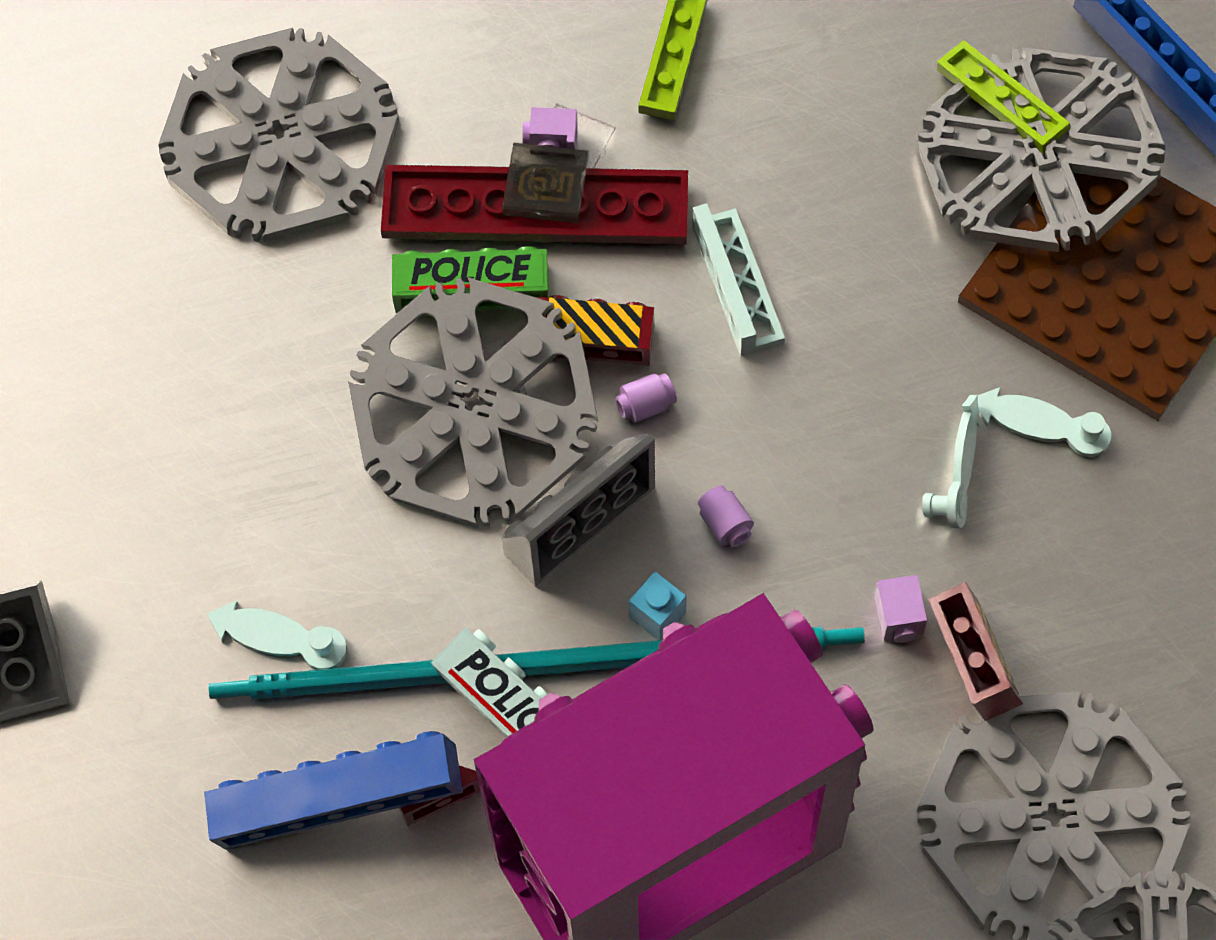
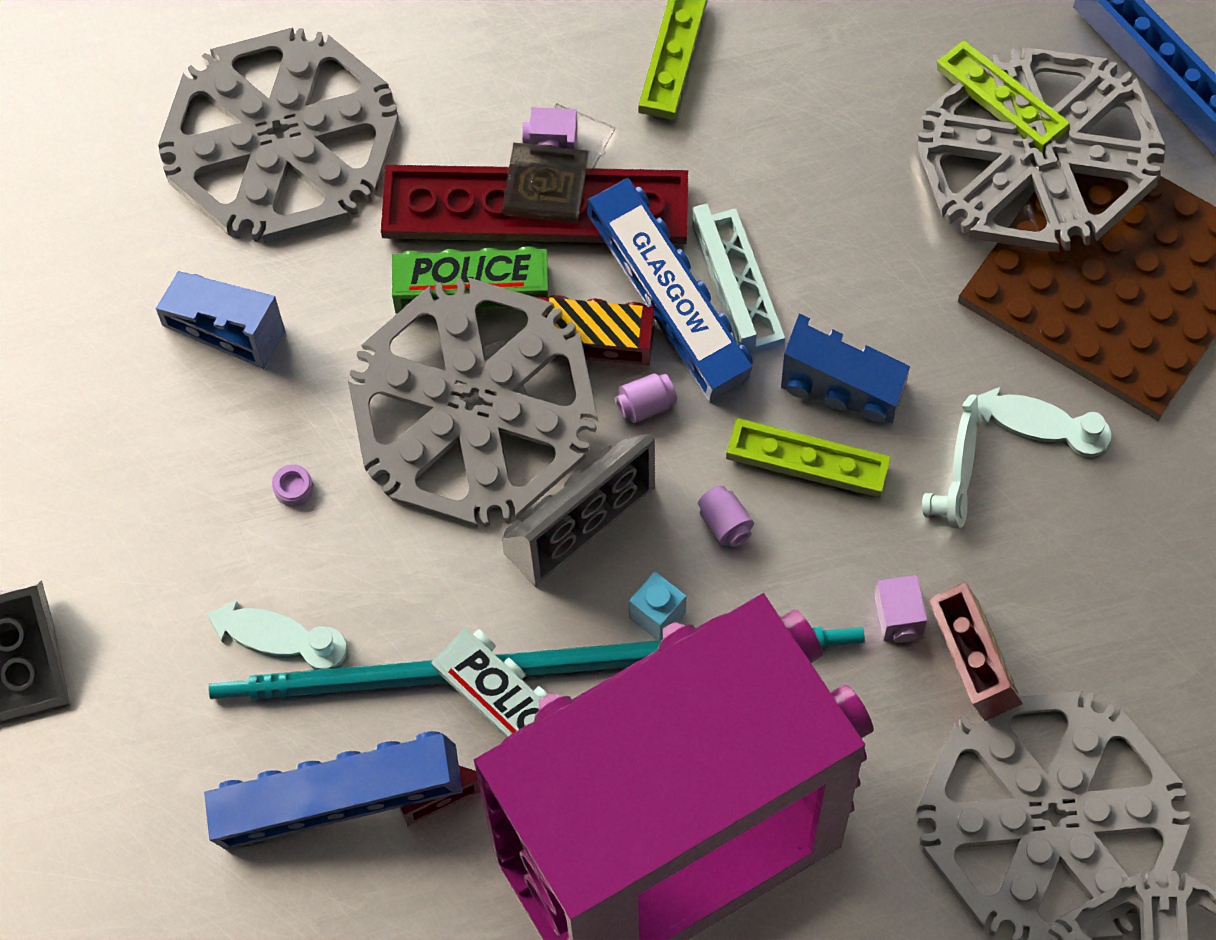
(223, 317): none -> wedge
(292, 485): none -> lavender tile
(665, 283): none -> blue brick
(808, 457): none -> lime plate
(841, 374): none -> blue wedge

